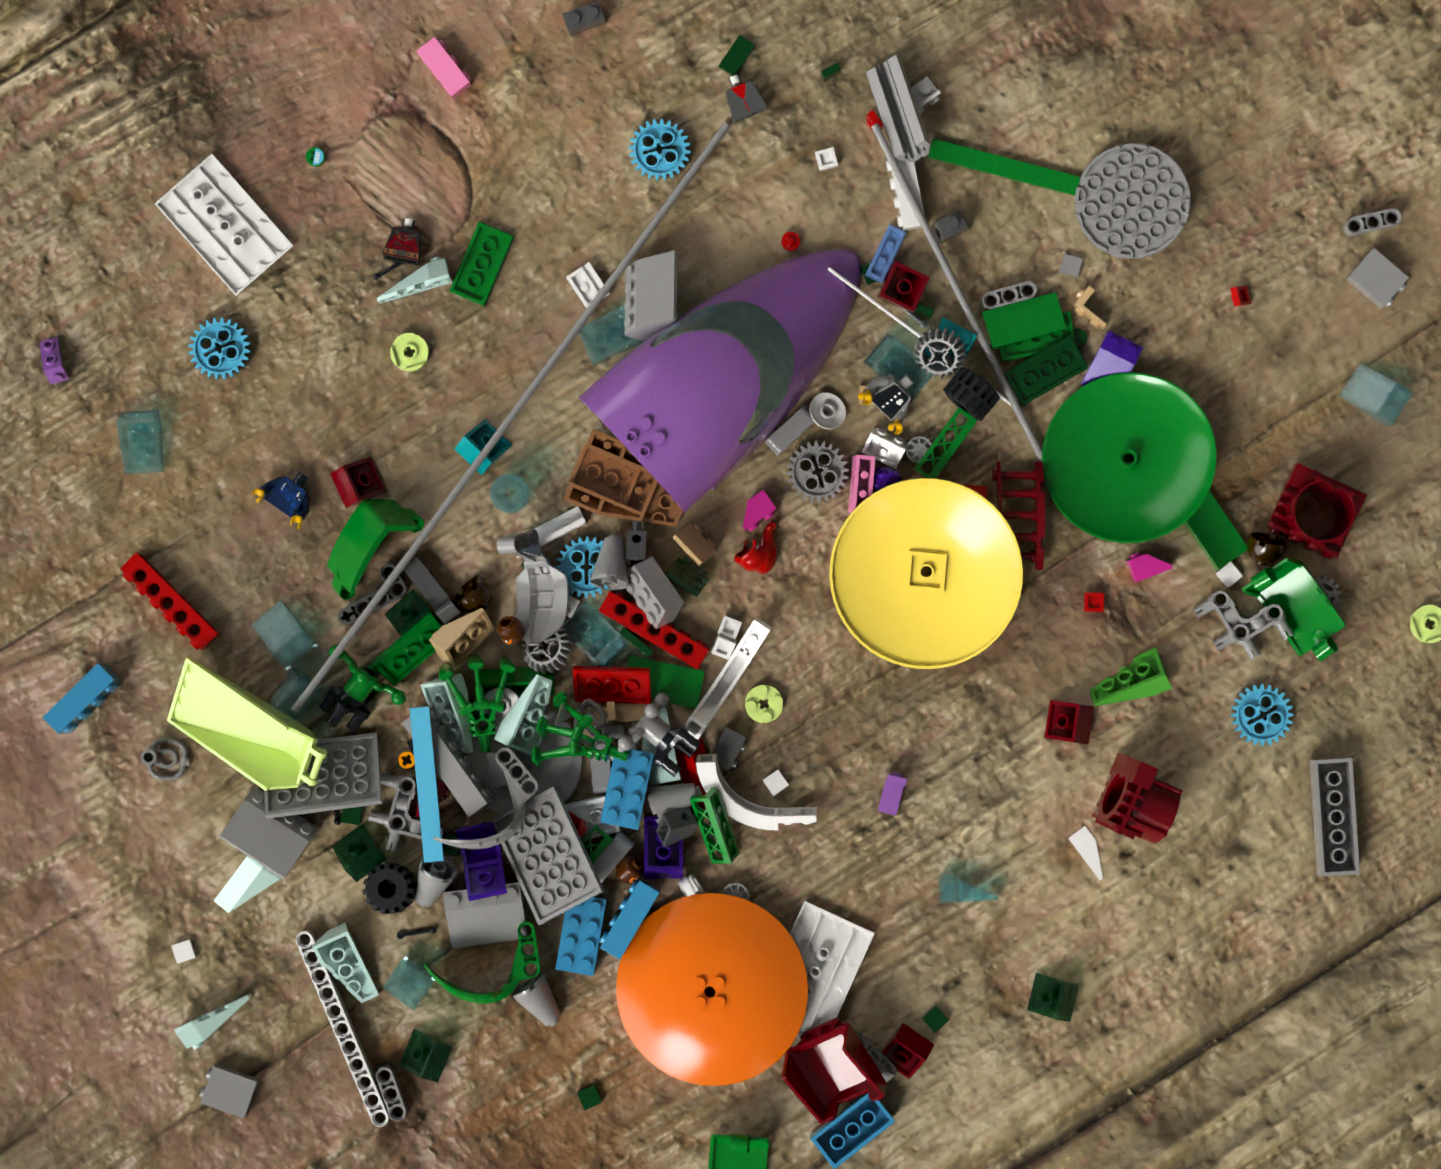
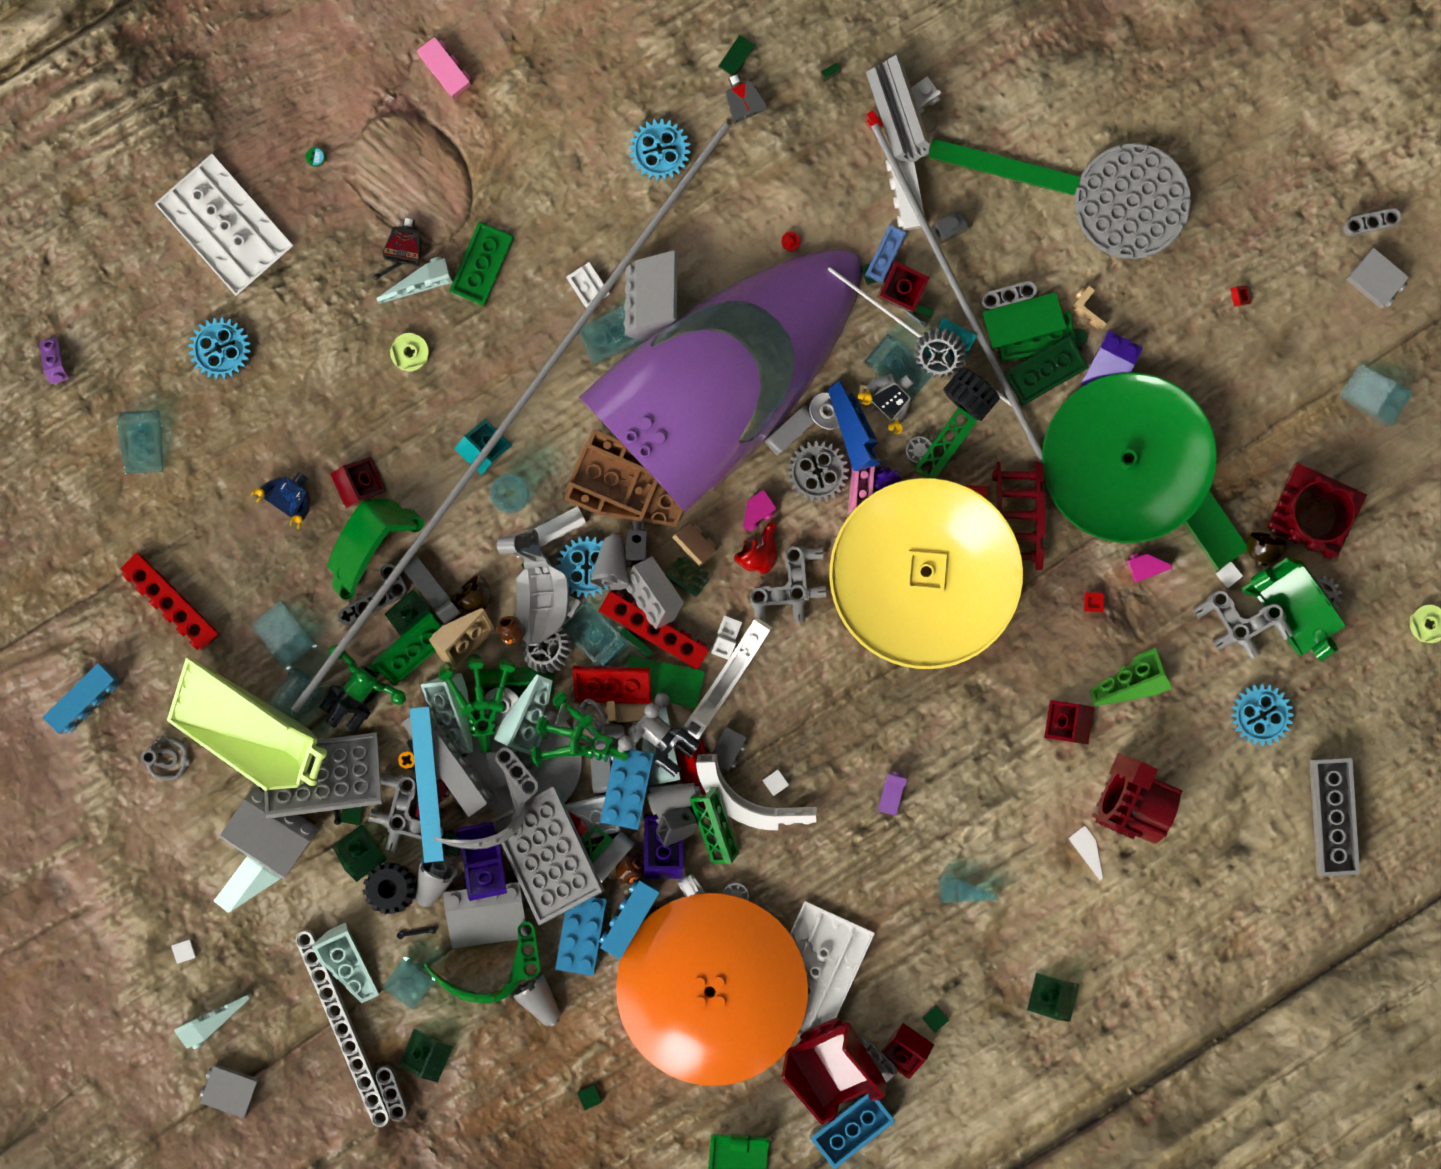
(584, 18): dark grey brick -> none
(766, 714): yellowish green plate -> none
(796, 579): none -> light grey pin
(826, 159): white plate -> none
(854, 428): none -> blue wedge
(885, 447): white bracket -> none
(1070, 265): light grey tile -> none

